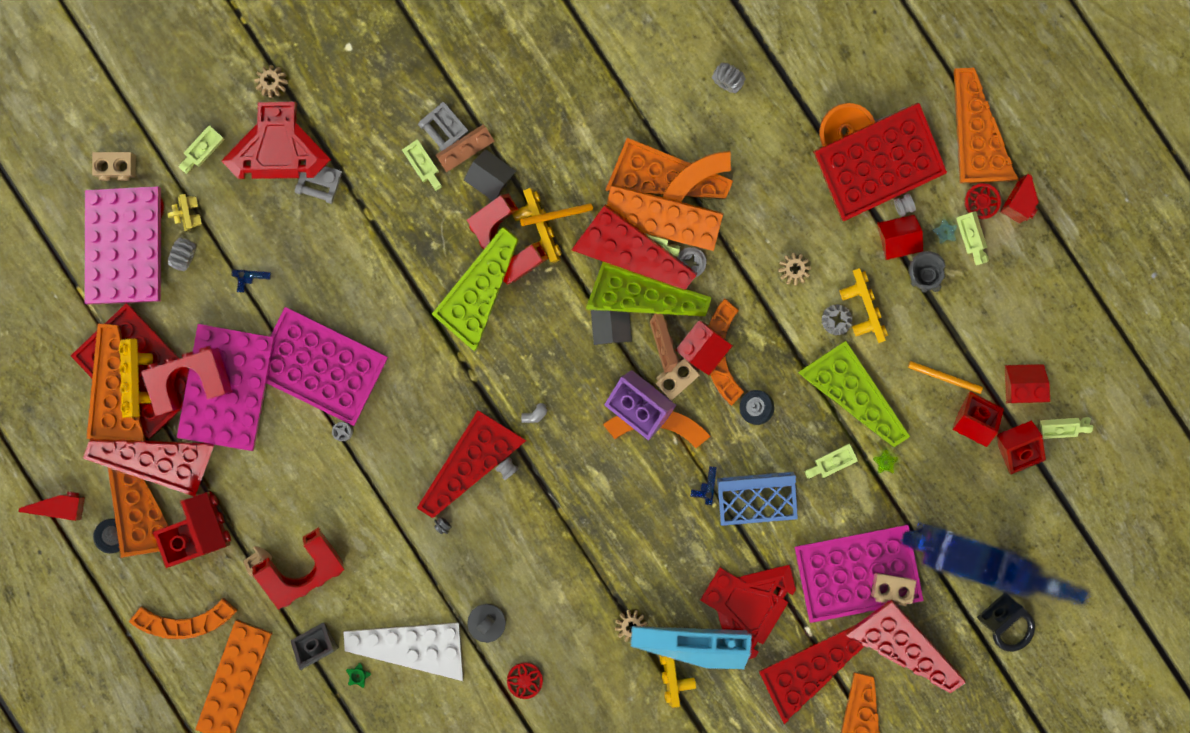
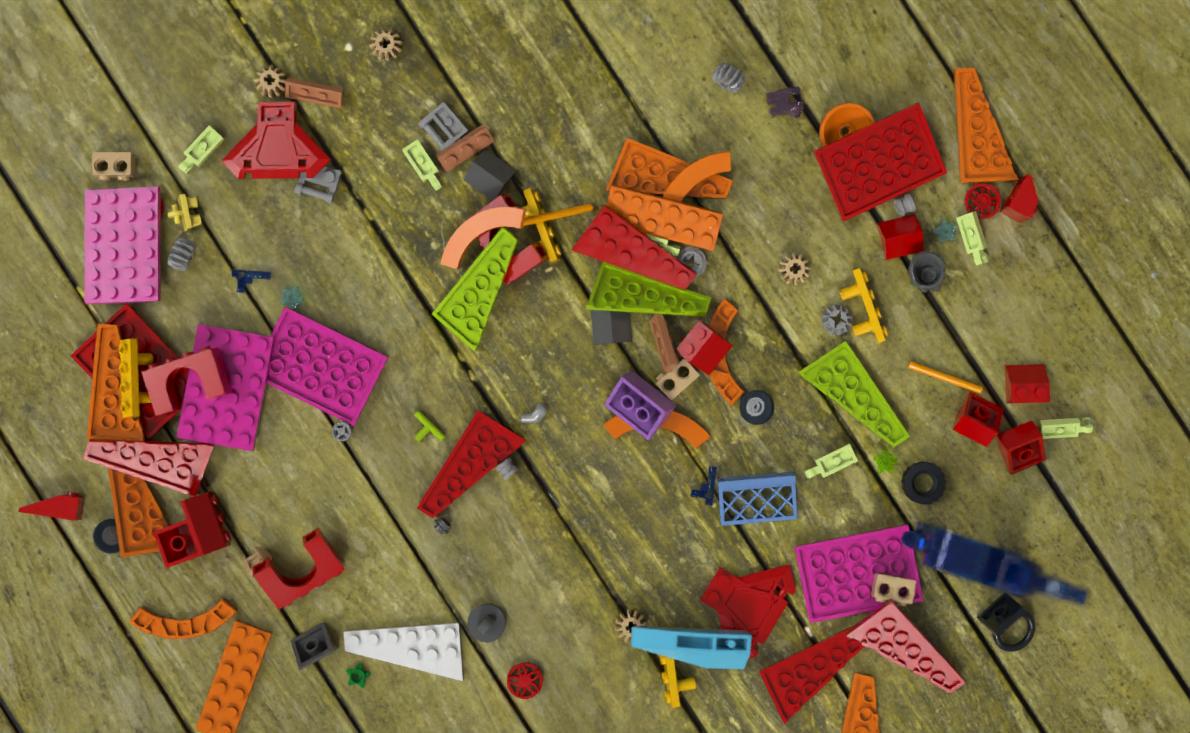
(287, 301): none -> clear light blue plate
(313, 92): none -> nougat plate
(391, 48): none -> tan gear
(428, 426): none -> lime piece
(477, 226): none -> tile
(782, 103): none -> clear purple animal
(938, 483): none -> black tyre

